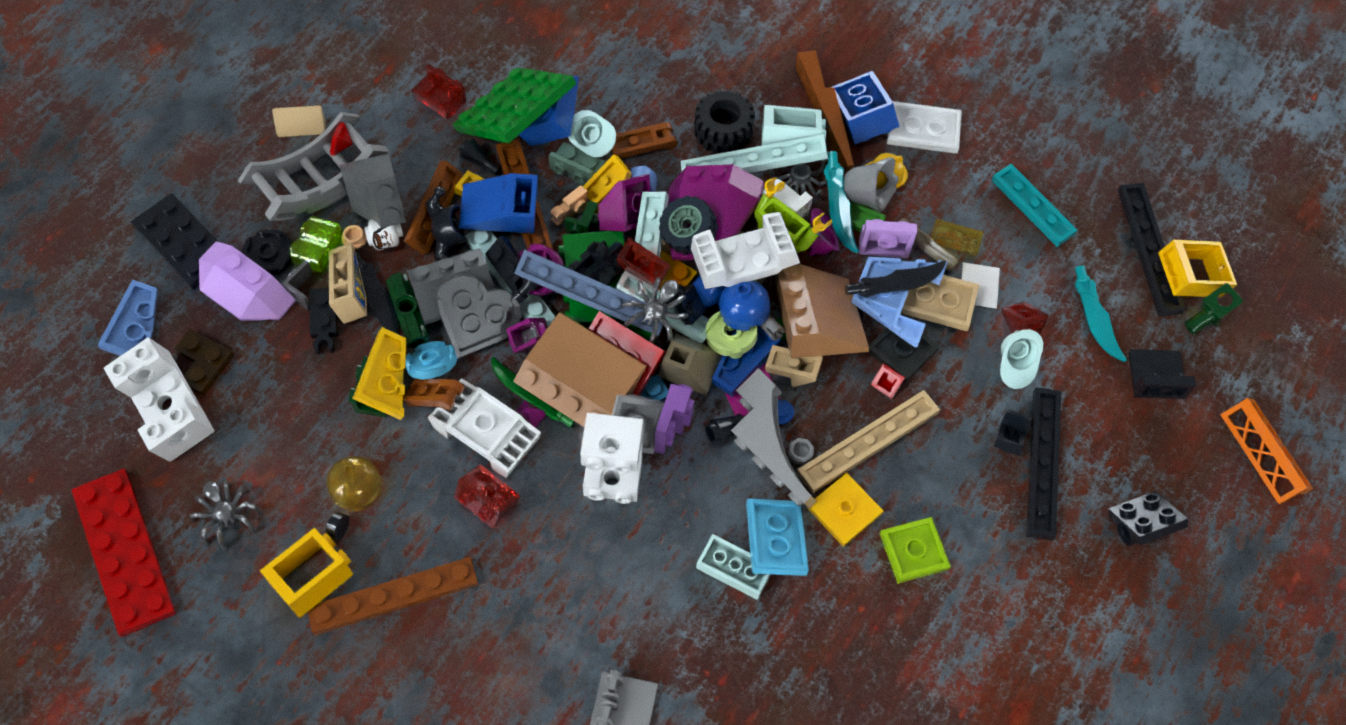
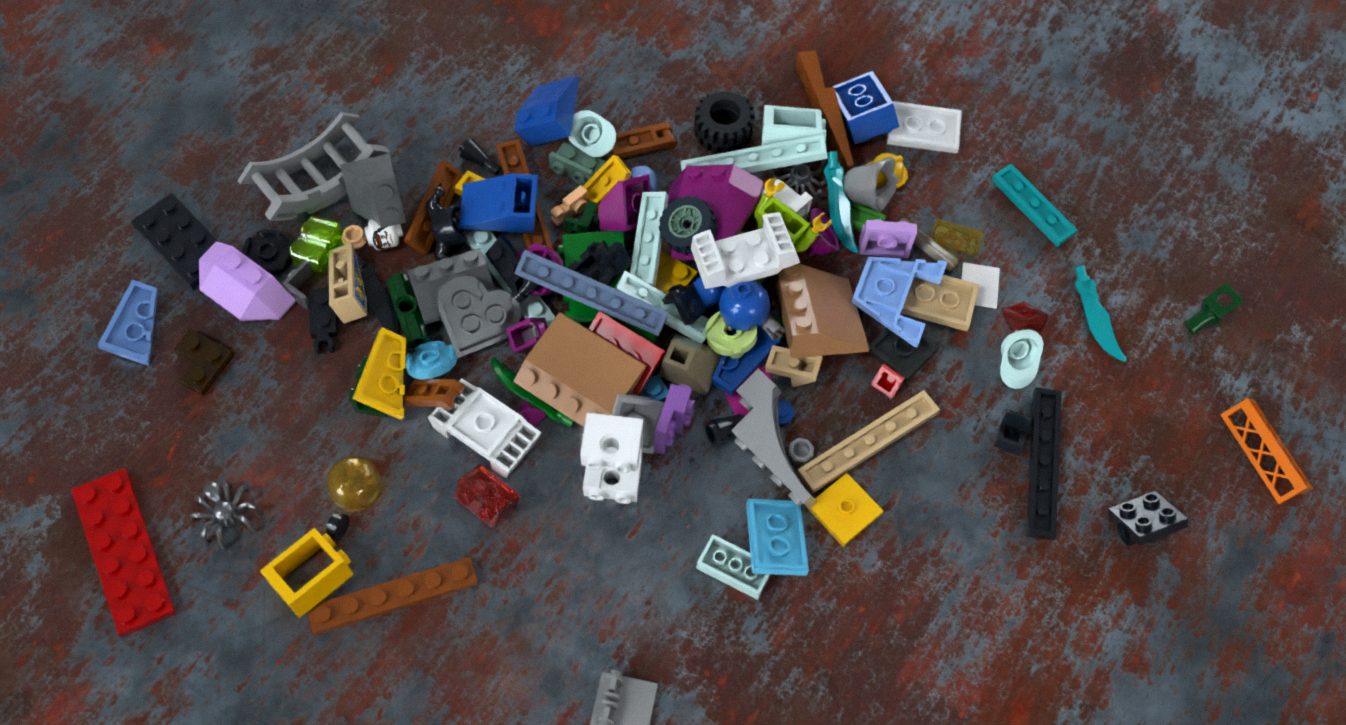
(150, 378): white plate -> none
(299, 121): tan slope -> none
(340, 139): red slope -> none
(440, 92): clear red bracket -> none
(513, 104): green plate -> none
(642, 262): clear red slope -> none
(655, 309): flat silver animal -> none
(896, 281): black sword -> none
(914, 550): lime tile -> none
(1148, 244): black plate -> none
(1159, 374): black bracket -> none
(1179, 271): yellow window -> none

